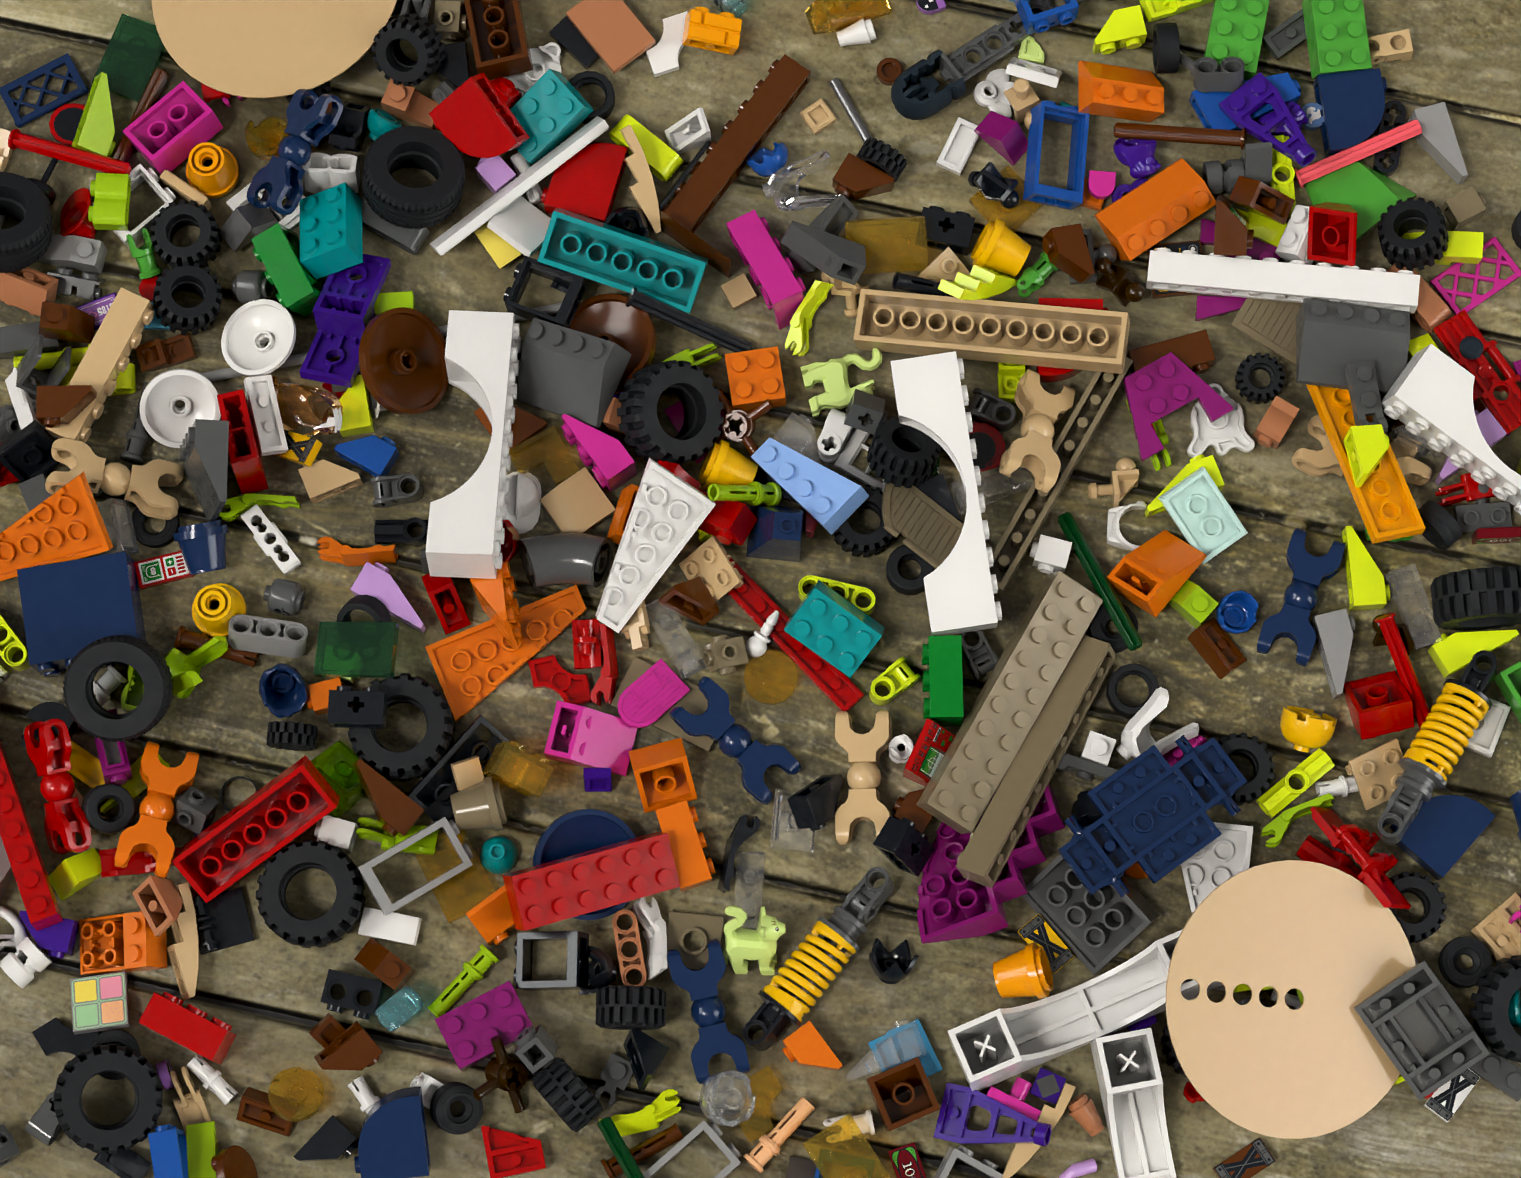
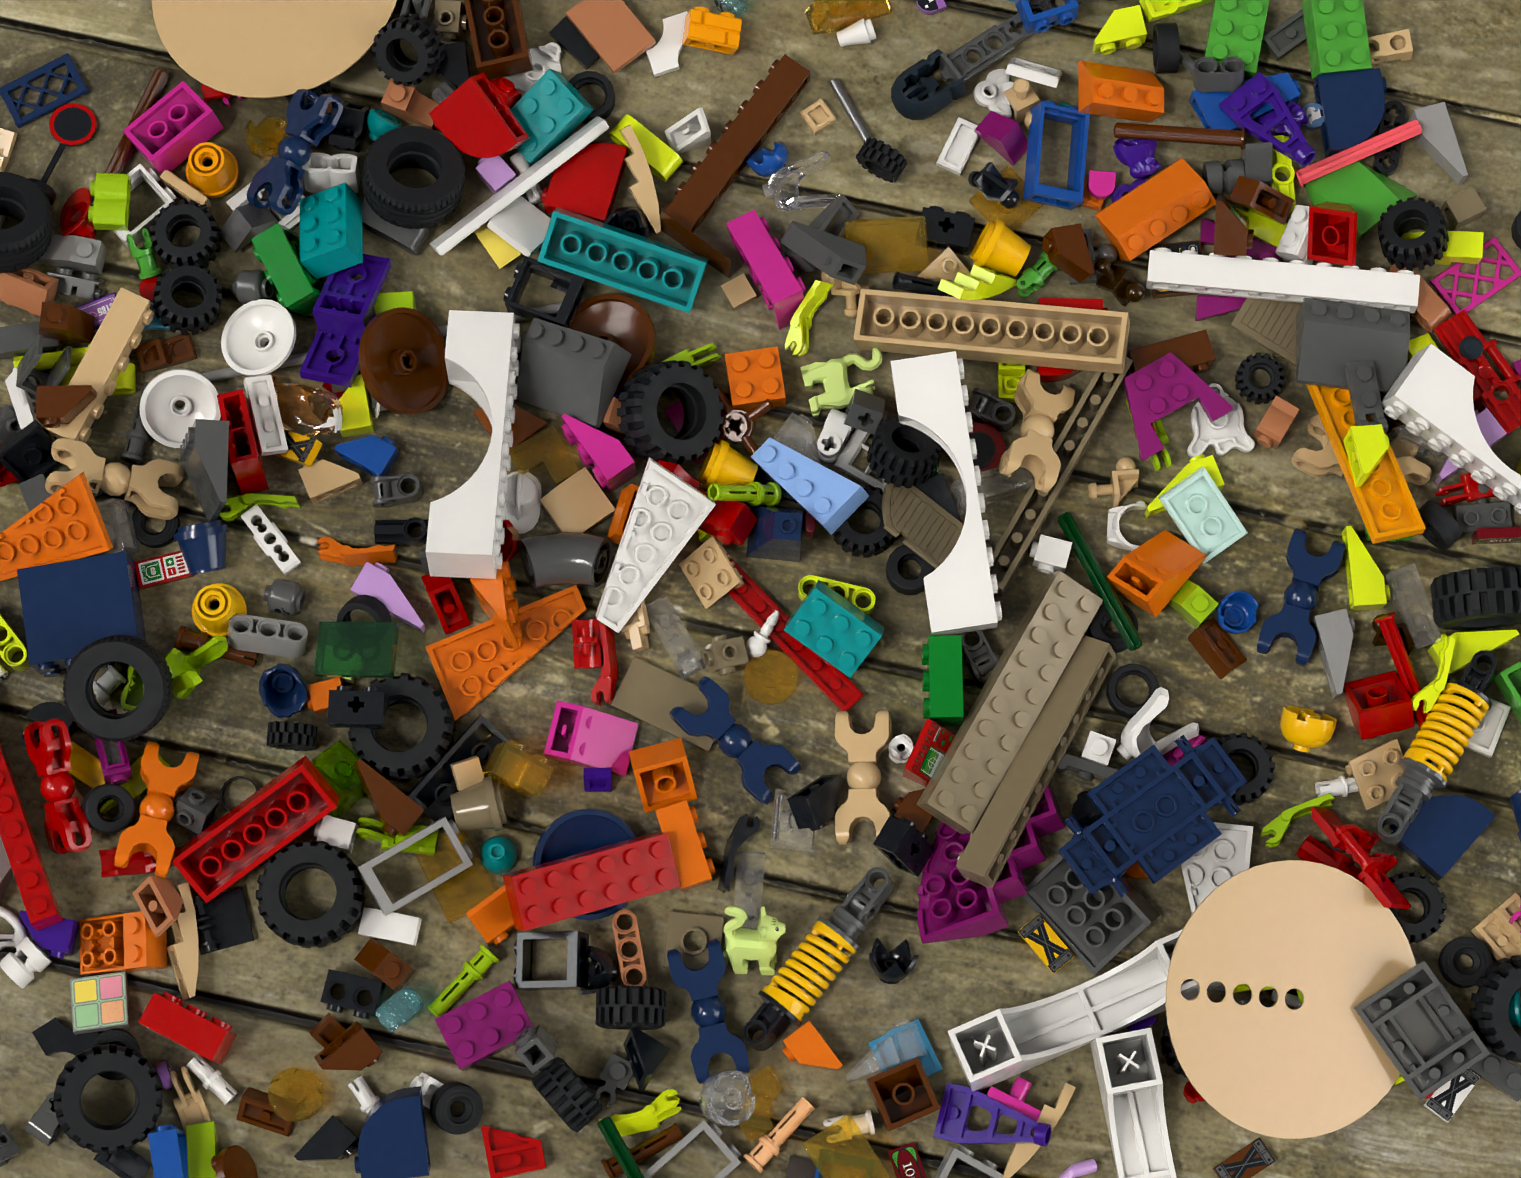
(67, 153): red axle -> none
(76, 873): neon yellow slope -> none
(97, 125): lime slope -> none
(131, 57): clear green tile -> none
(505, 1074): dark brown bar -> none
(550, 675): red tile -> none
(651, 696): dark pink window -> none
(654, 935): white arm -> none
(684, 175): black piece -> none
(687, 322): black axle -> none
(691, 600): reddish brown slope -> none
(860, 179): reddish brown slope -> none
(888, 71): reddish brown tile -> none
(896, 678): neon yellow piece -> none
(1024, 973): light orange piece -> none
(1031, 51): yellowish green tile -> none
(1047, 1086): tile -> none
(1085, 1114): nougat cone -> none
(1307, 771): neon yellow piece -> none
(1432, 691): none -> neon yellow arm

